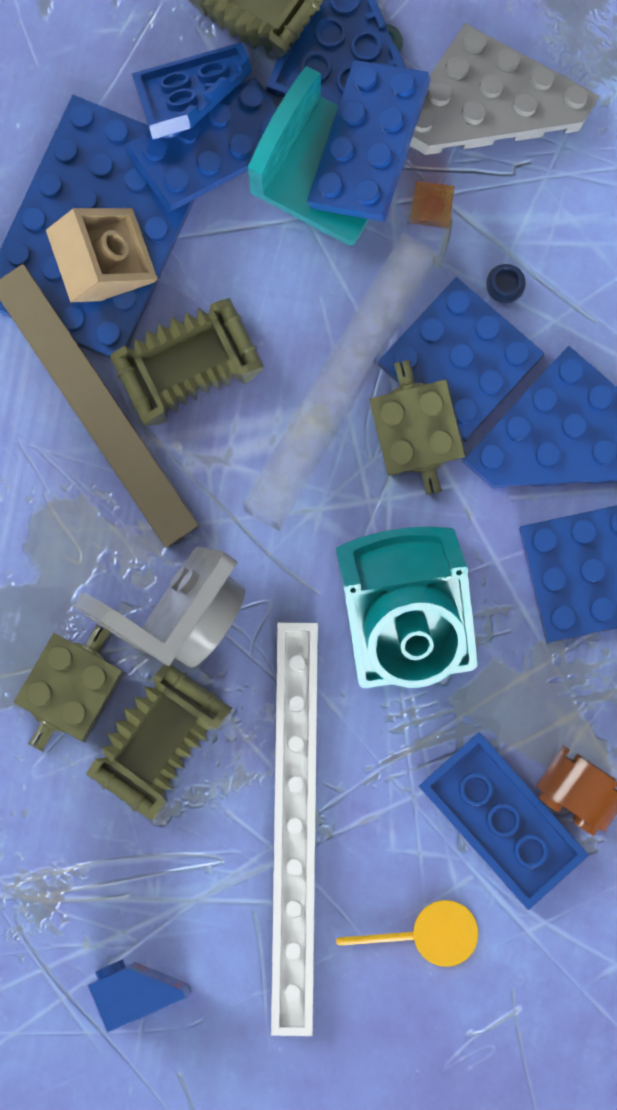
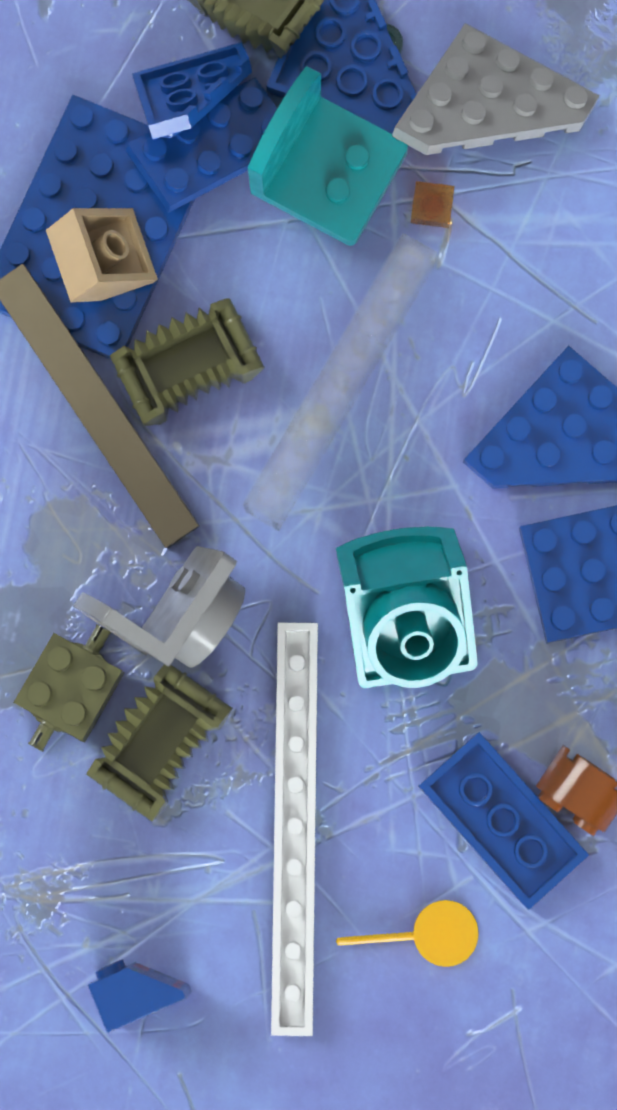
(369, 140): blue plate -> none
(417, 427): olive plate -> none
(470, 347): blue plate -> none
(505, 283): dark blue plate -> none

